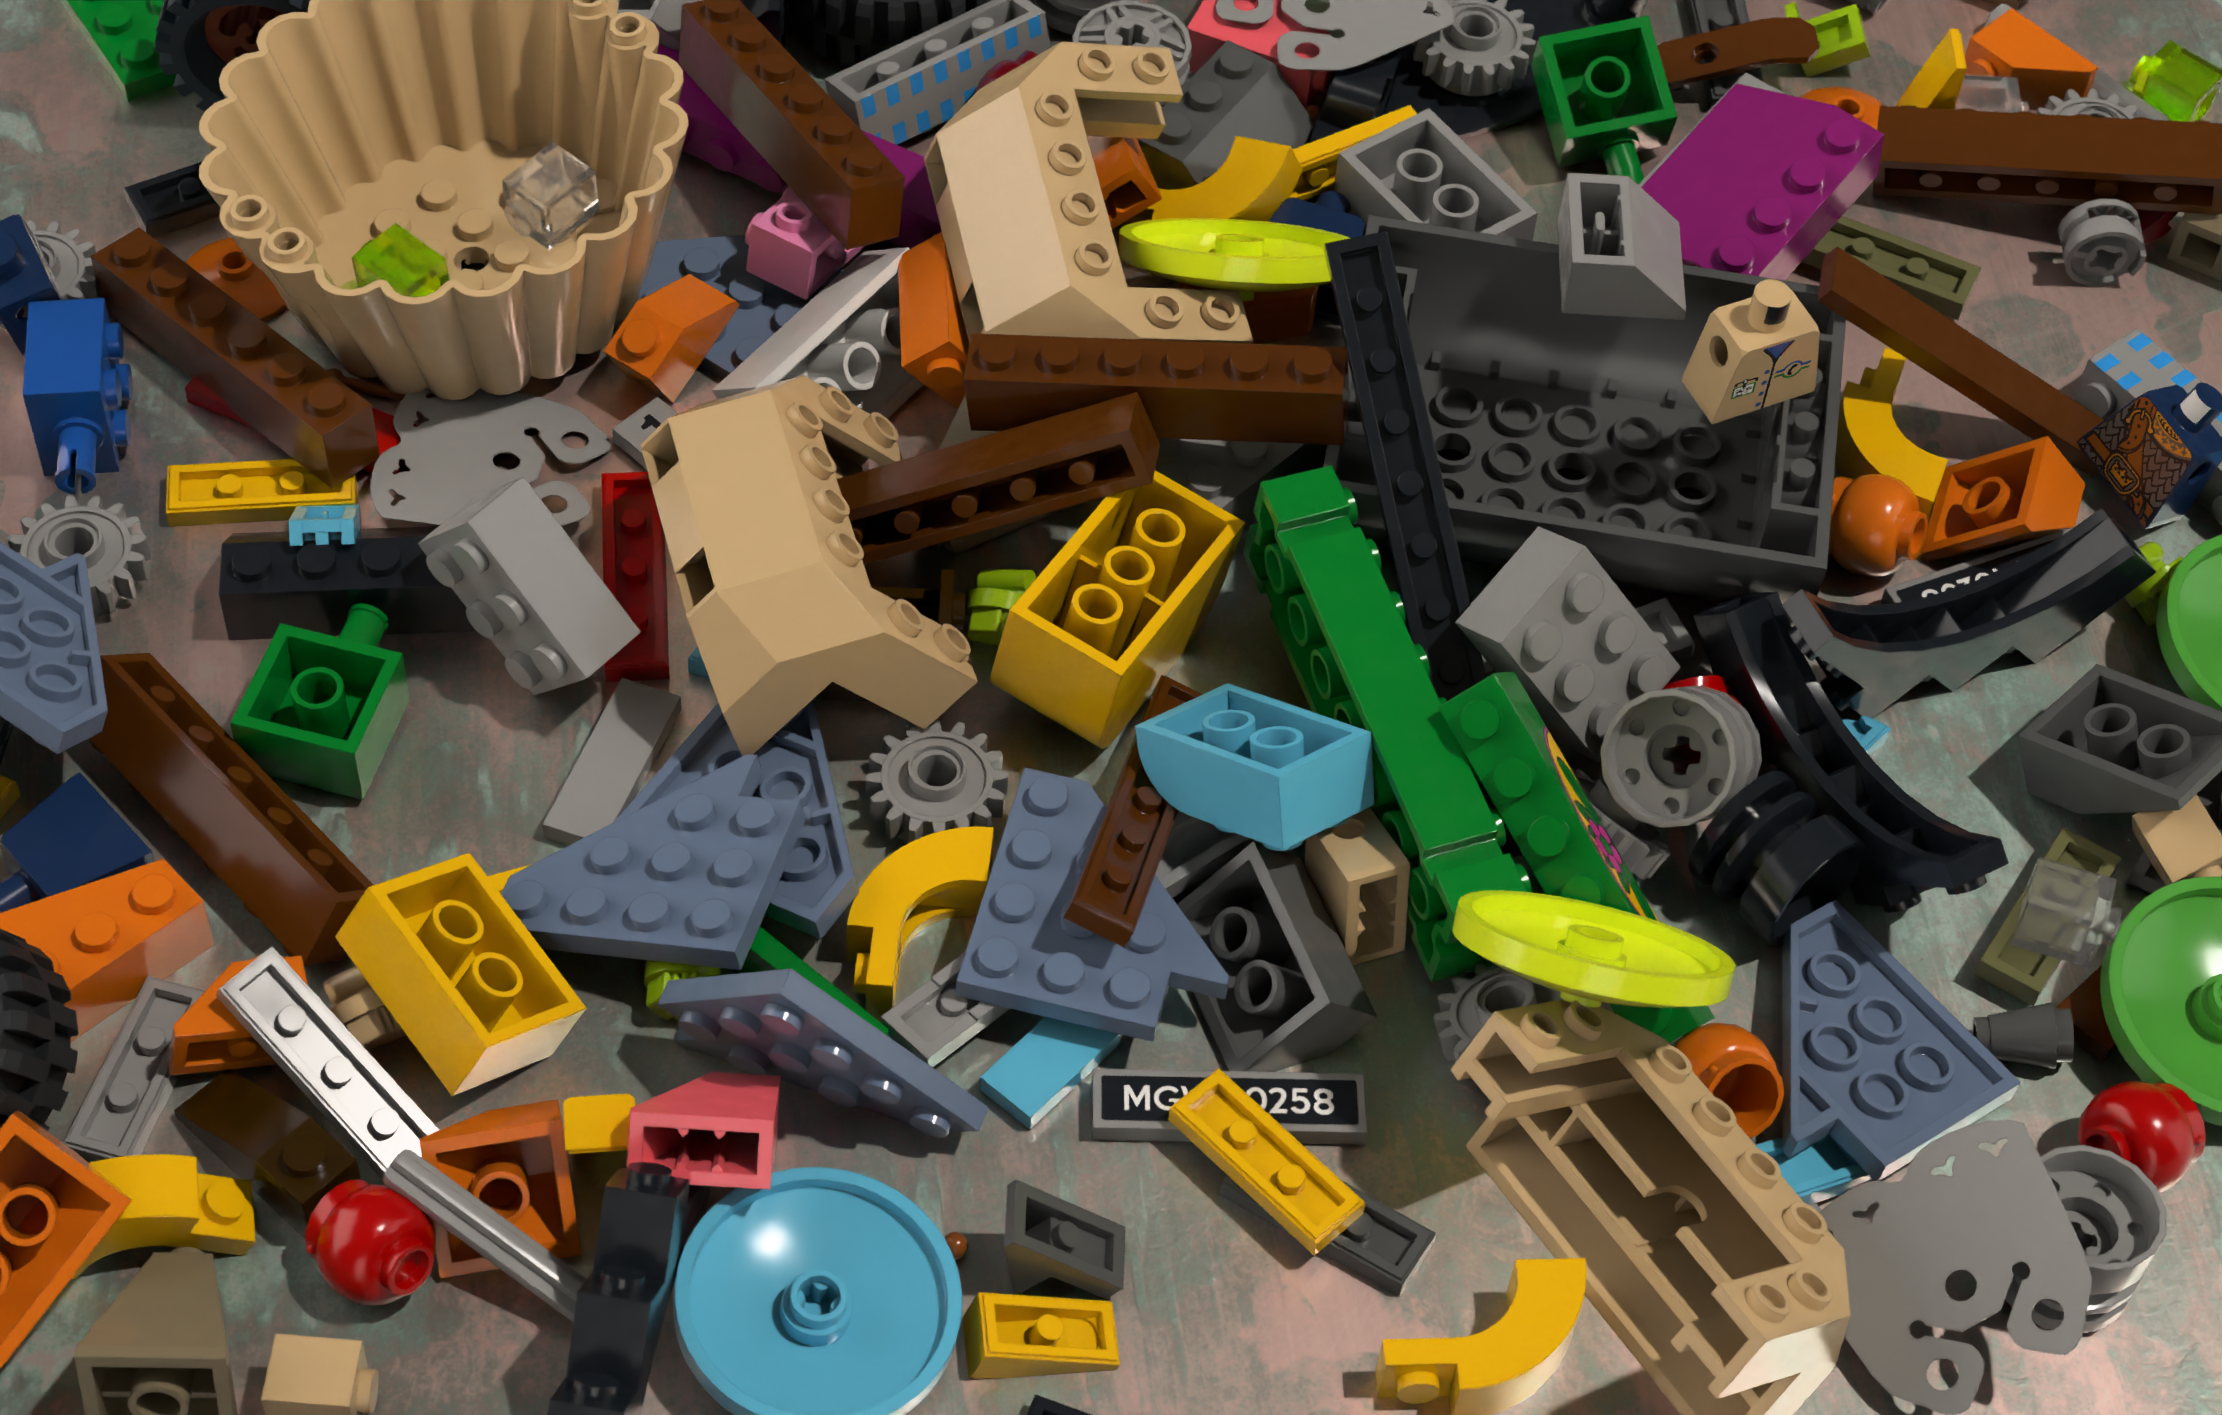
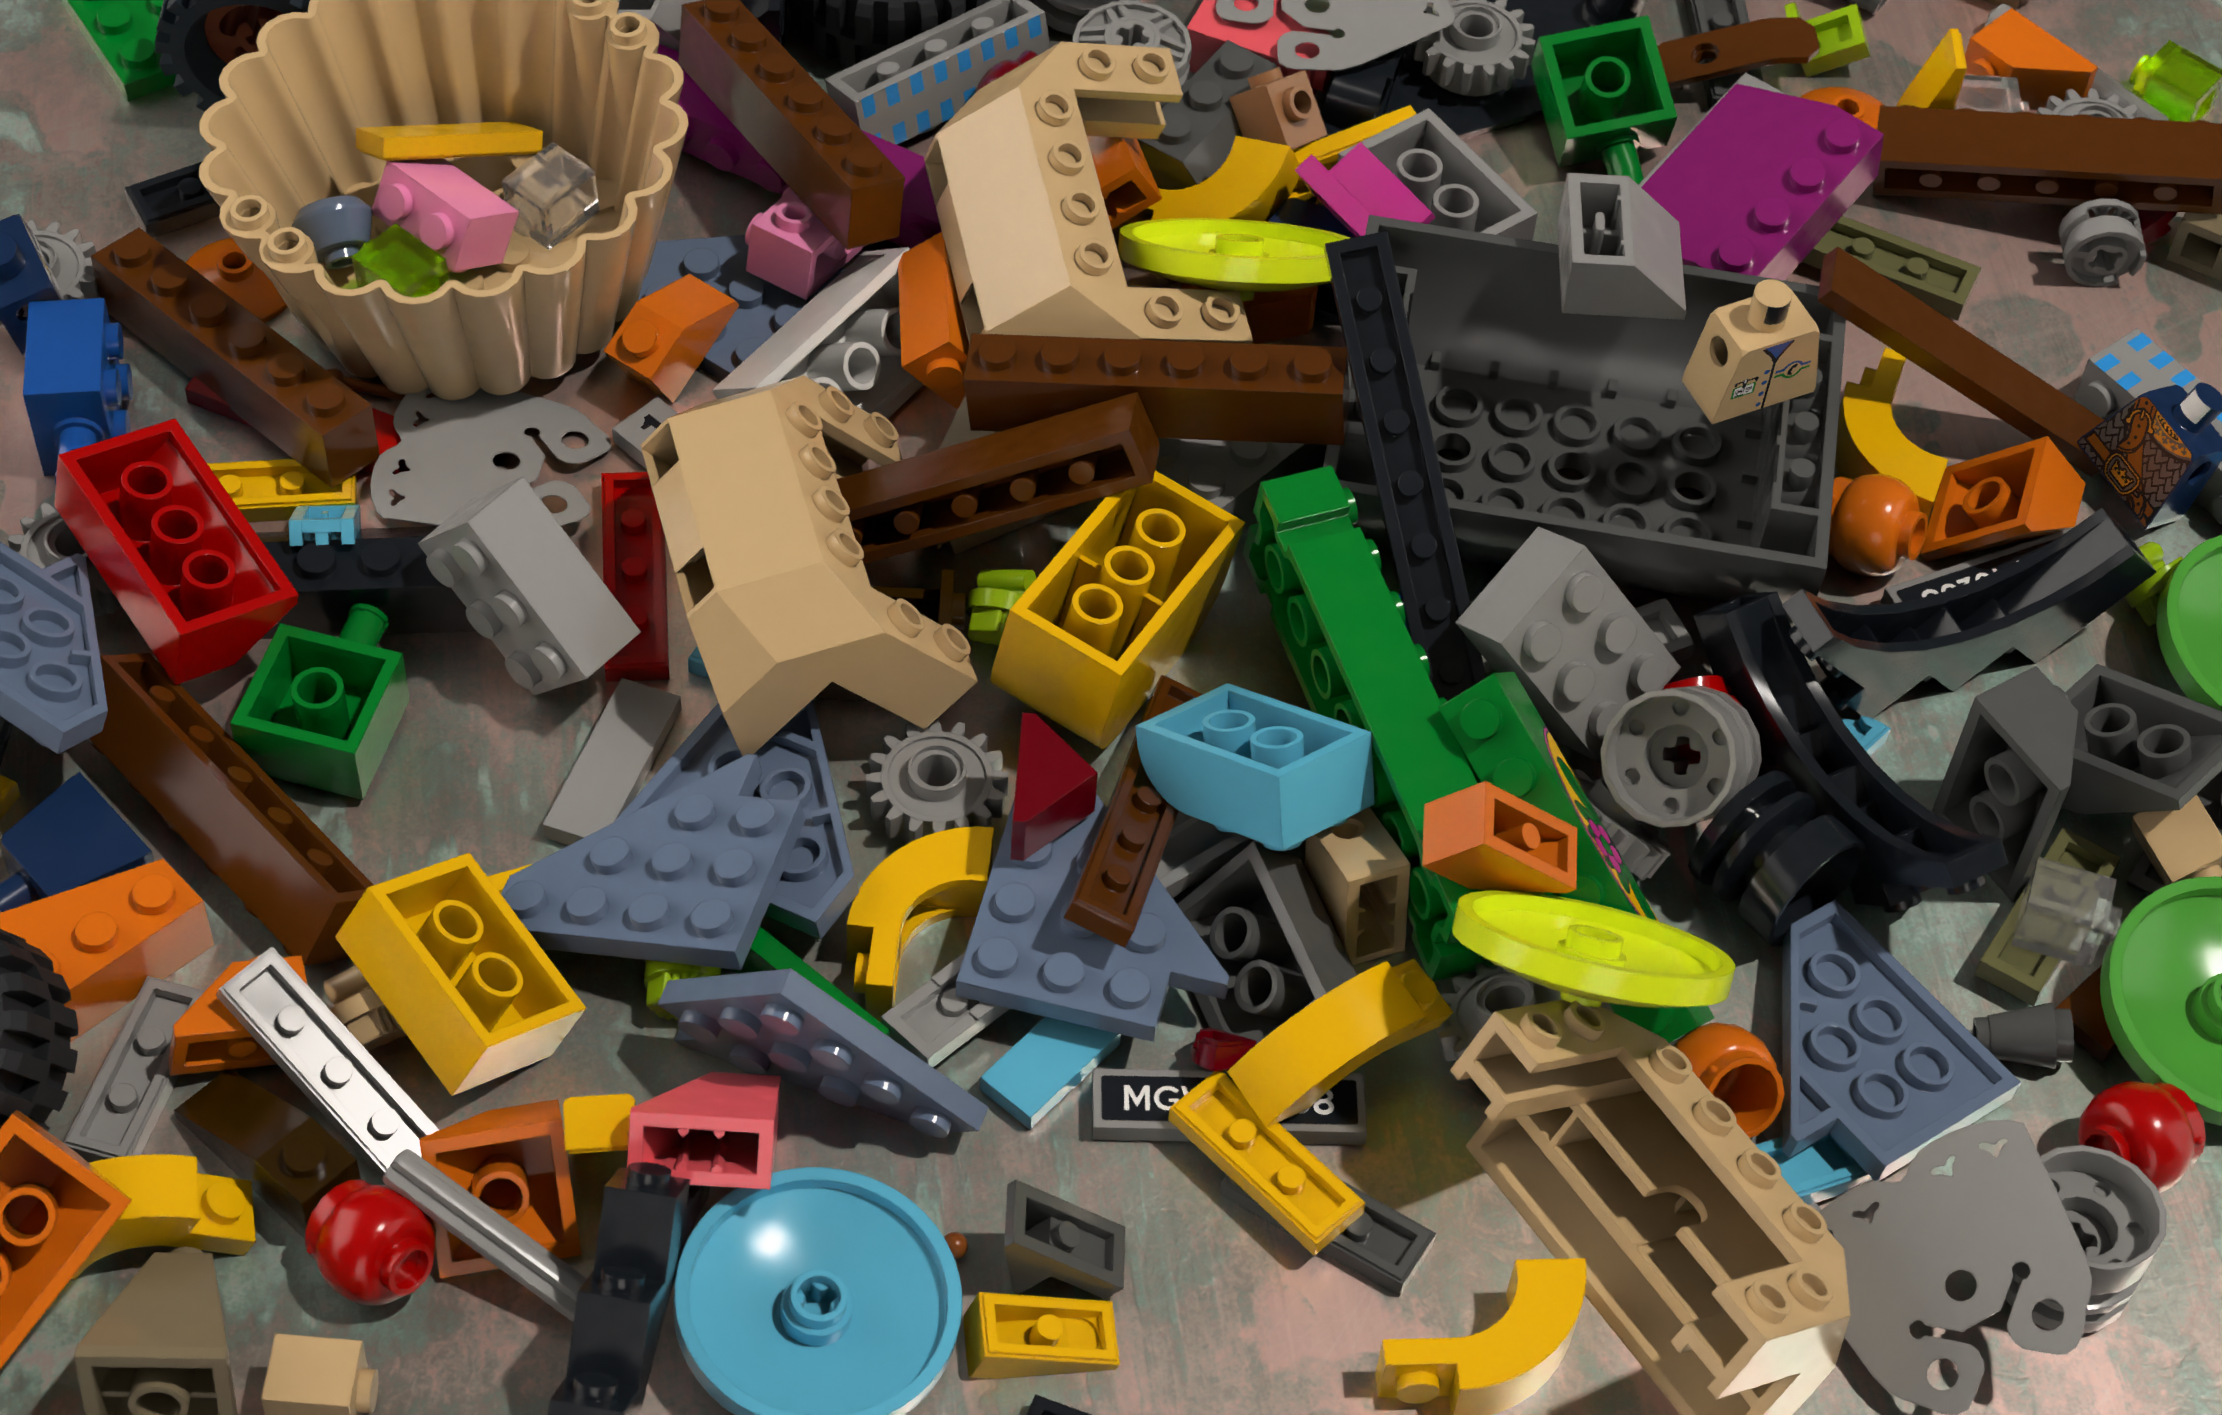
(172, 548): none -> red slope
(336, 227): none -> sand blue cone
(446, 211): none -> bright pink brick
(448, 140): none -> yellow tile
(1051, 788): none -> dark red slope
(1219, 1049): none -> dark red tile
(1279, 109): none -> medium nougat brick
(1336, 1037): none -> yellow arch
(1361, 188): none -> dark pink panel
(1498, 842): none -> orange slope
(2012, 771): none -> dark grey slope

